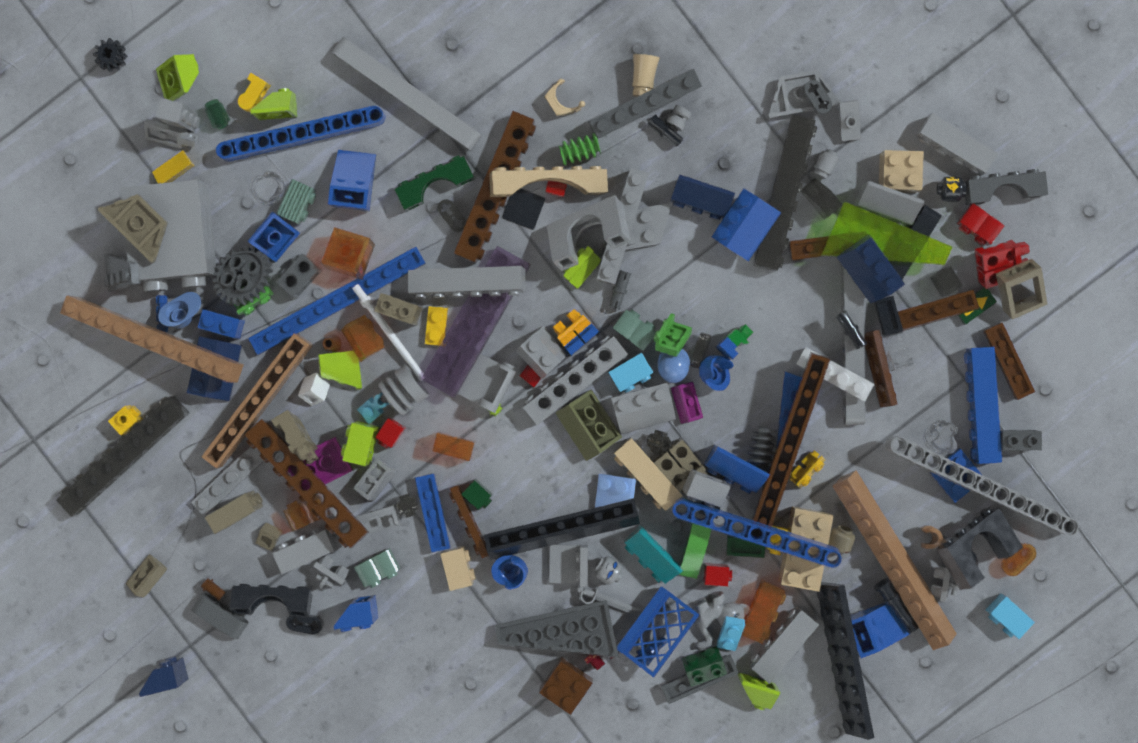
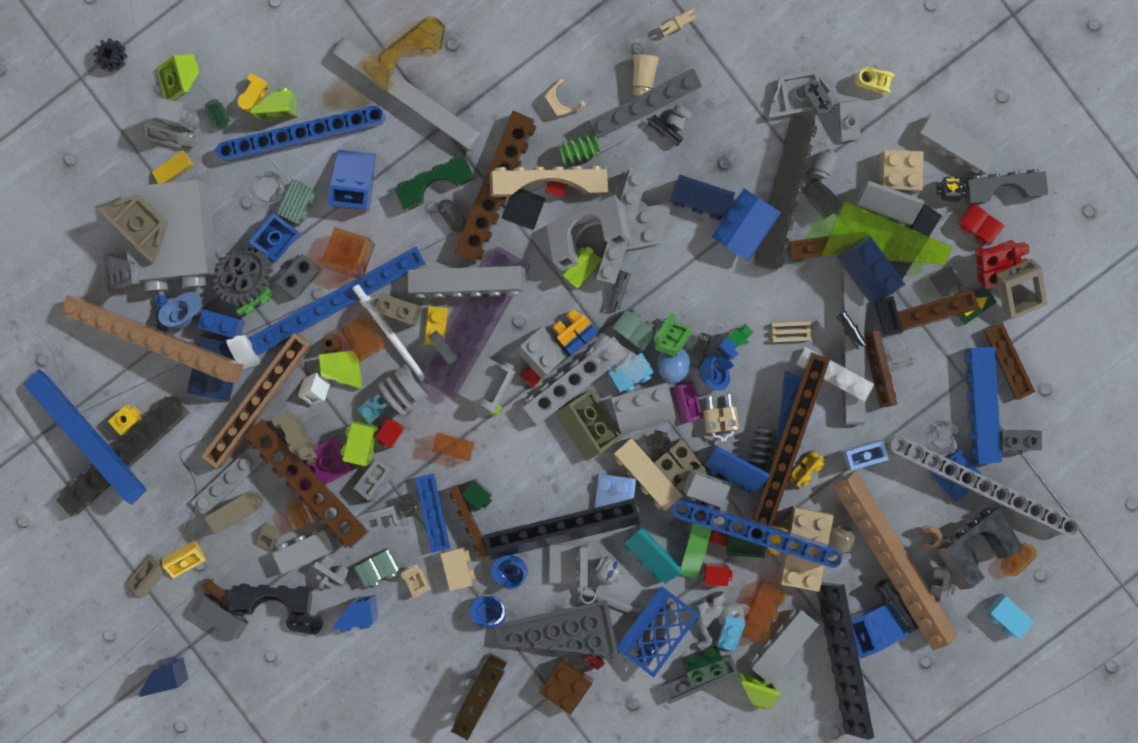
(85, 437): none -> blue beam
(183, 559): none -> yellow slope
(243, 352): none -> white slope
(416, 580): none -> tan bracket
(422, 33): none -> clear yellow windscreen
(443, 347): none -> dark grey beam
(479, 696): none -> dark brown fence
(488, 612): none -> blue helmet
(619, 359): none -> clear brick
(678, 22): none -> tan pin
(718, 538): none -> red slope
(721, 419): none -> tan piece
(807, 331): none -> tan tile
(865, 455): none -> light blue brick
(878, 80): none -> light yellow piece

